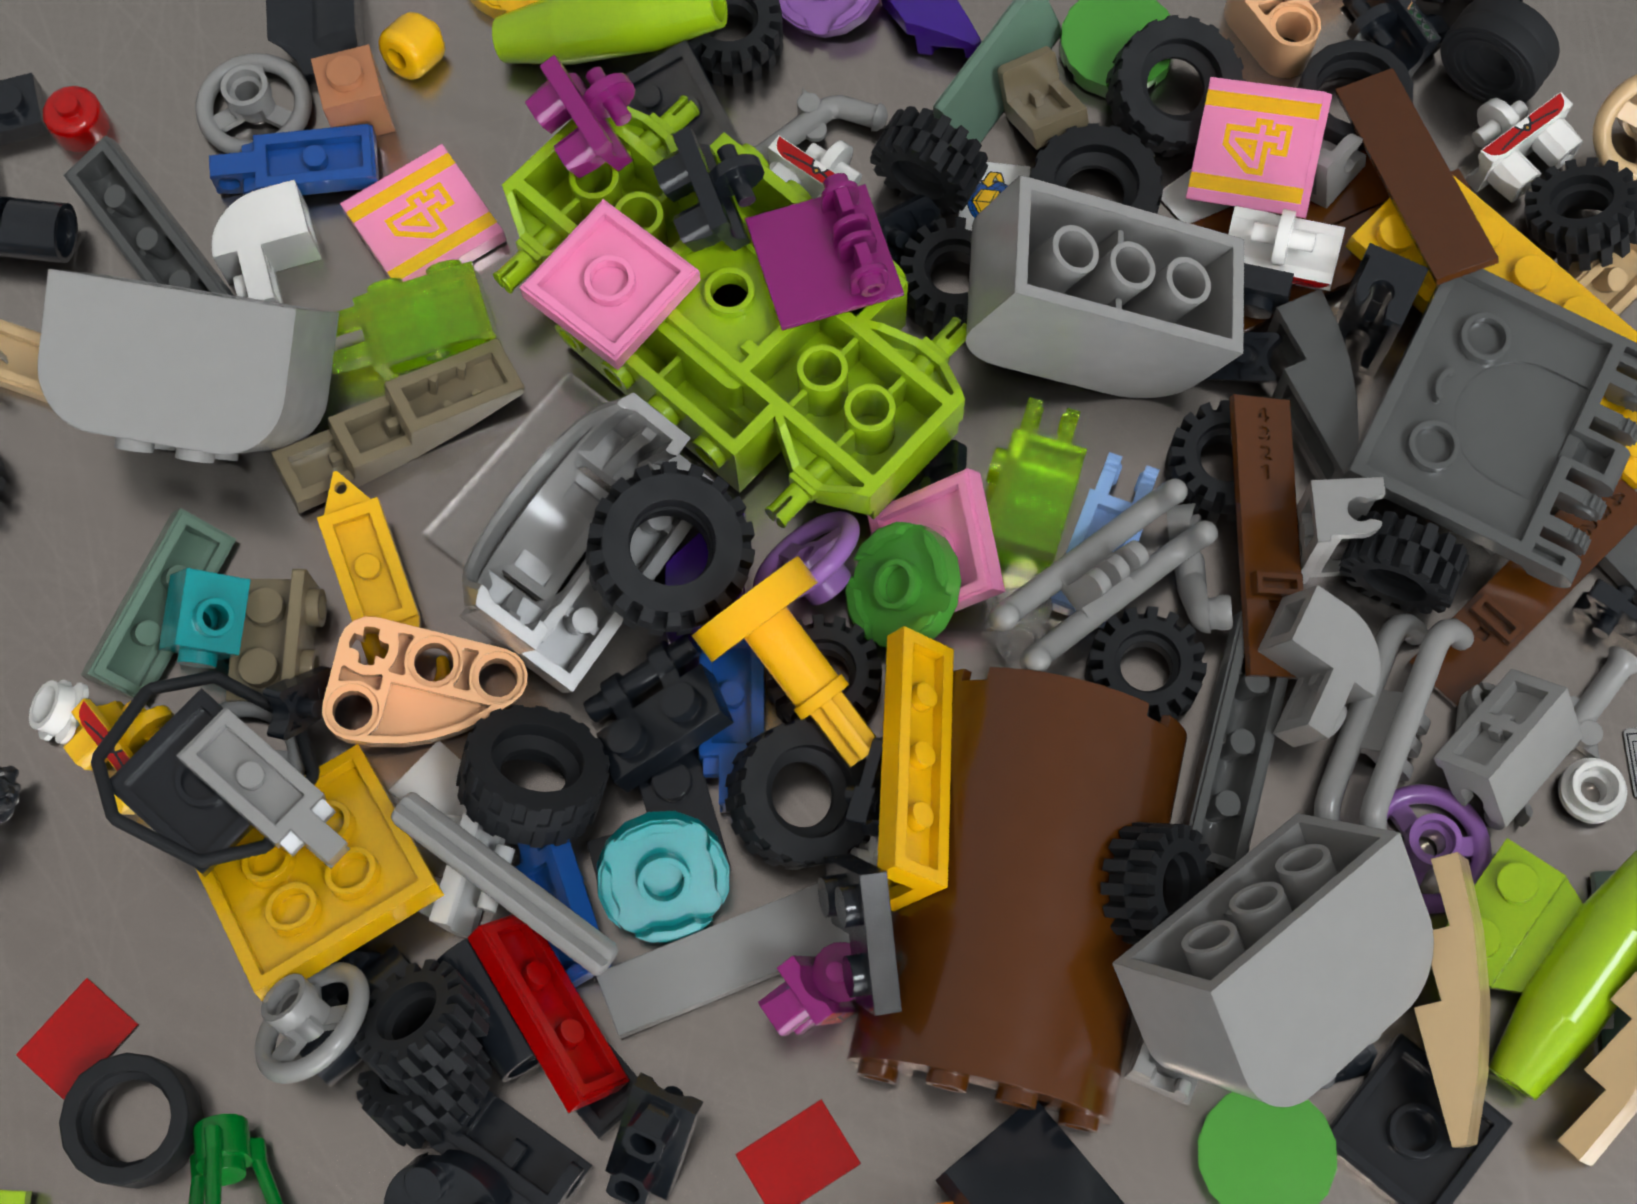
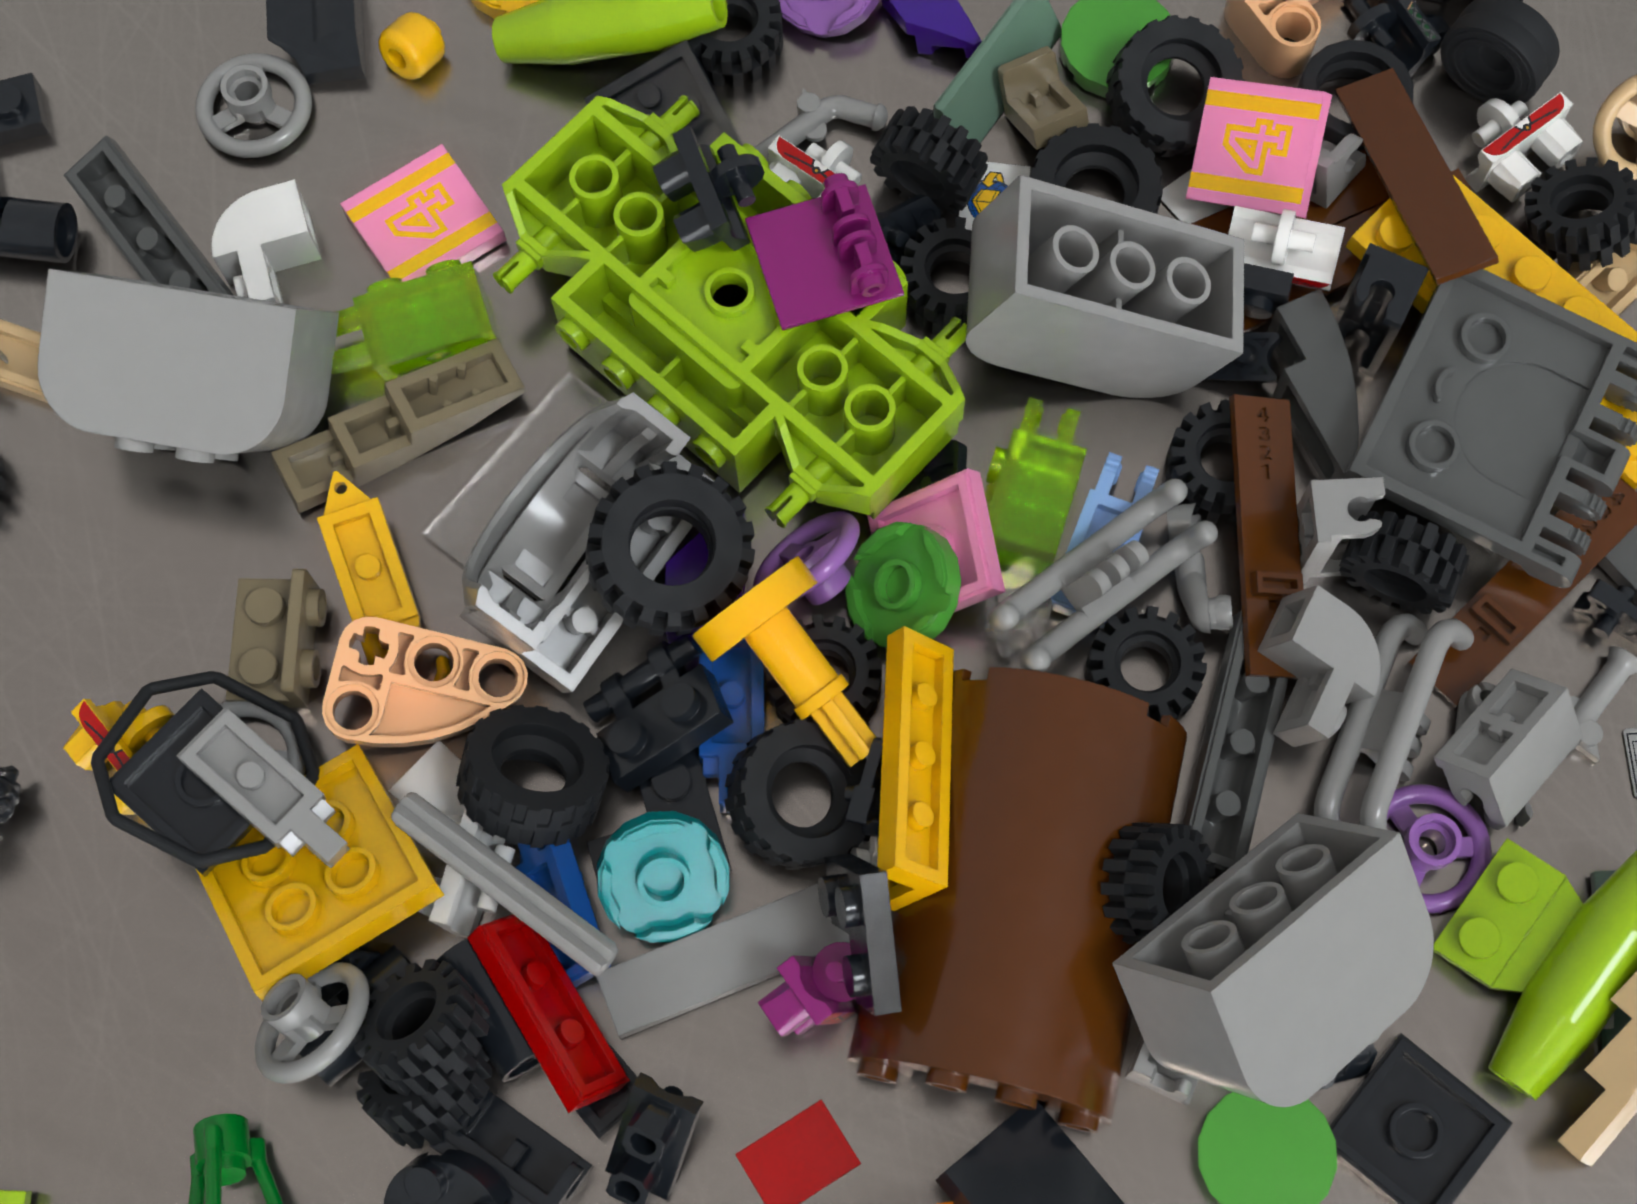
(52, 710): white plate -> none
(75, 118): red piece -> none
(76, 1037): red sticker -> none
(81, 1107): black tyre -> none
(129, 647): sand green slope -> none
(204, 617): teal brick -> none
(297, 702): black piece -> none
(316, 159): blue hinge -> none
(353, 90): nougat brick -> none
(567, 97): magenta hips -> none
(610, 284): bright pink tile -> none
(1458, 1025): tan slope -> none
(1607, 780): white plate -> none

